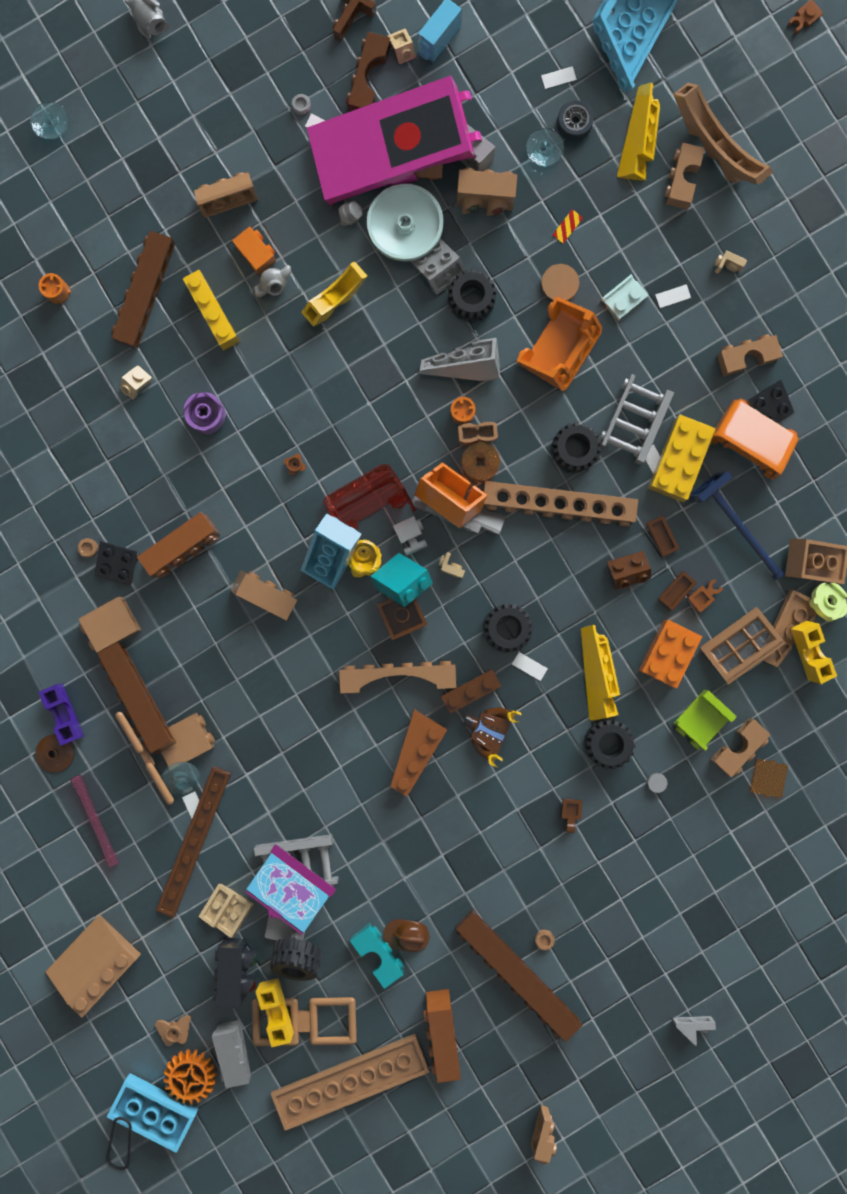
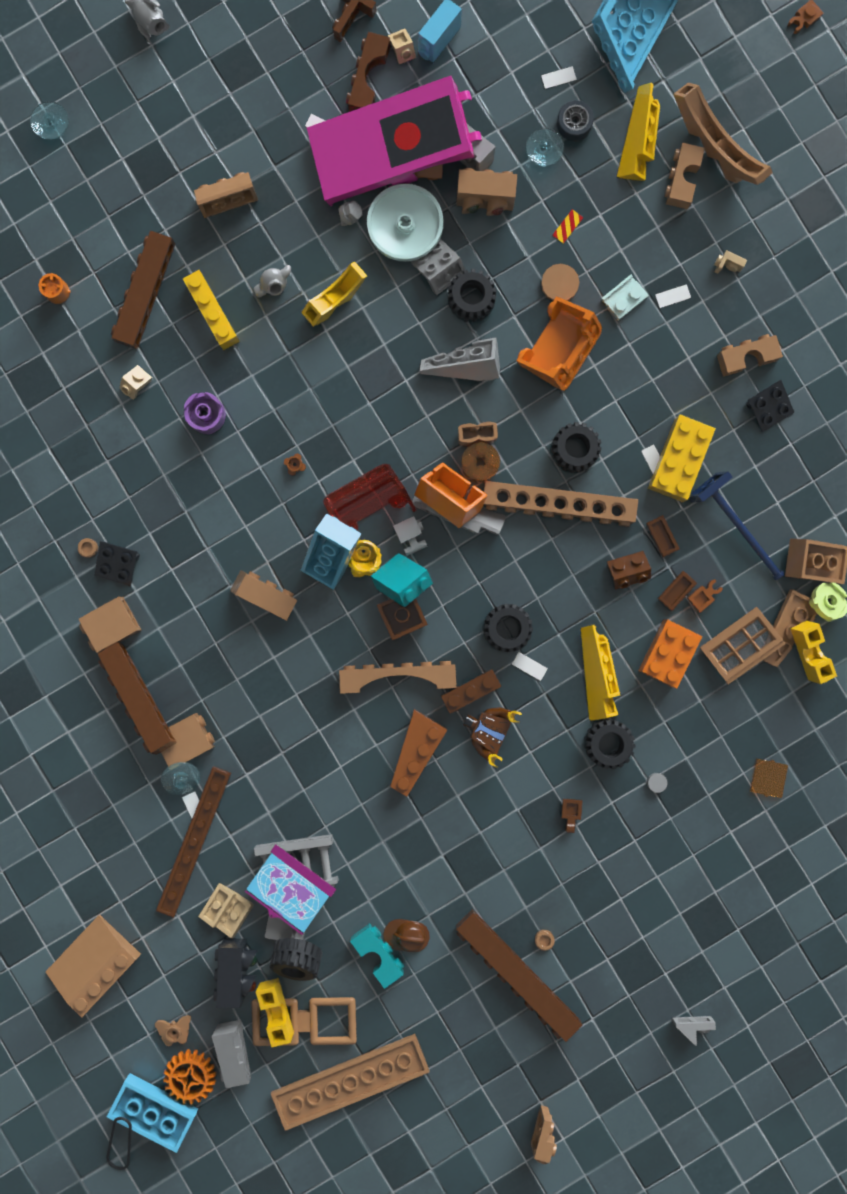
(58, 703): dark purple arch -> none
(62, 759): reddish brown dish -> none
(107, 850): clear pink piece -> none
(146, 757): medium nougat bar -> none
(179, 545): dark orange brick -> none
(253, 249): orange brick -> none
(301, 104): light grey tile -> none
(442, 1036): dark orange wedge -> none
(453, 569): tan bracket -> none
(462, 410): orange piece -> none
(648, 435): light grey fence -> none
(703, 719): lime panel -> none
(753, 737): medium nougat arch -> none
(756, 437): windscreen -> none

